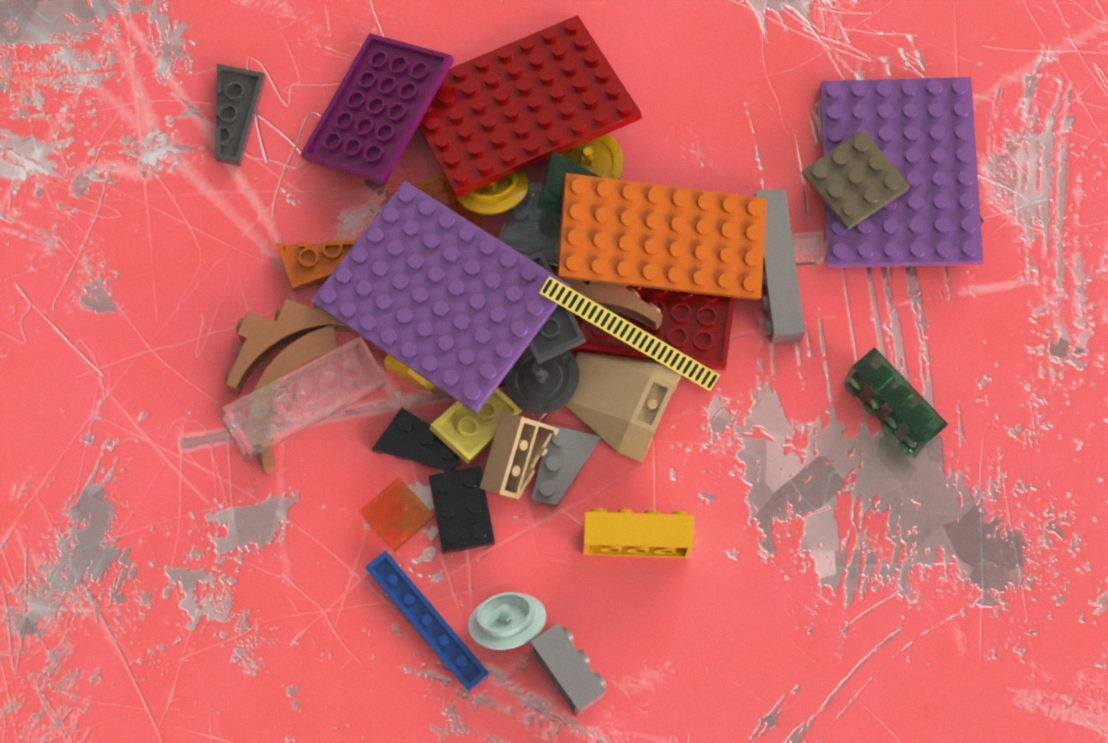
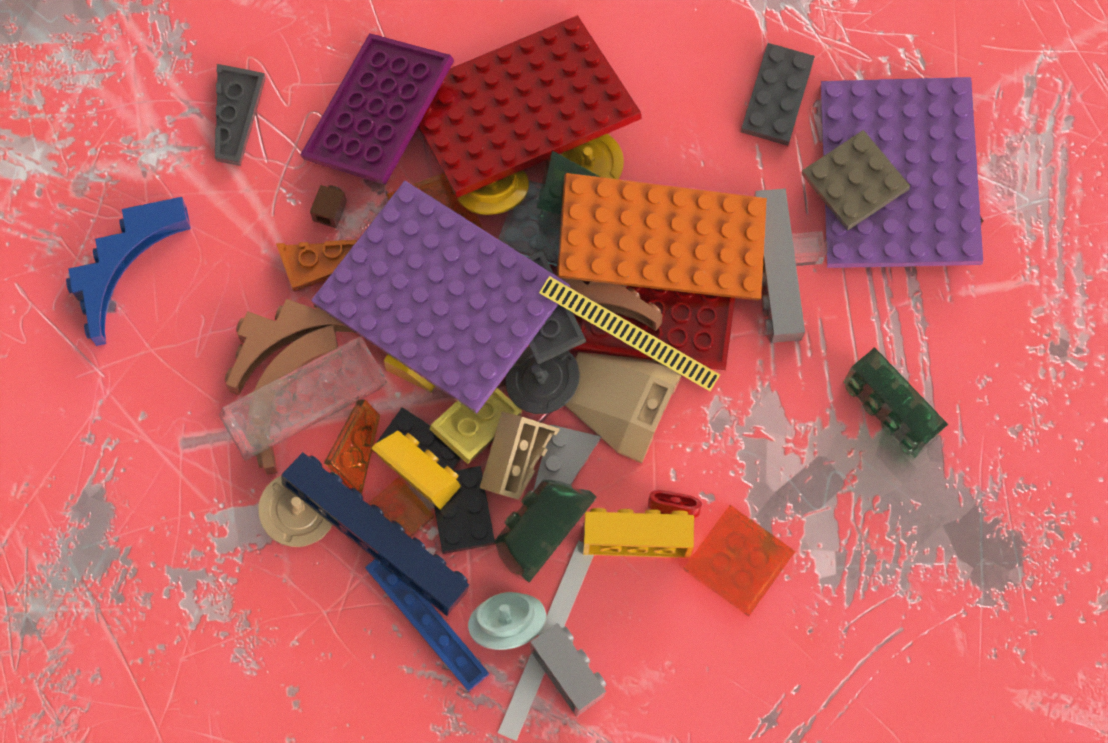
(140, 229): none -> blue arch
(289, 518): none -> tan piece
(328, 205): none -> reddish brown brick
(354, 445): none -> clear orange wing
(375, 533): none -> dark blue brick
(418, 467): none -> yellow slope
(533, 672): none -> white sticker
(540, 526): none -> clear green windscreen
(670, 501): none -> red plate
(739, 560): none -> clear orange plate
(777, 94): none -> dark grey plate

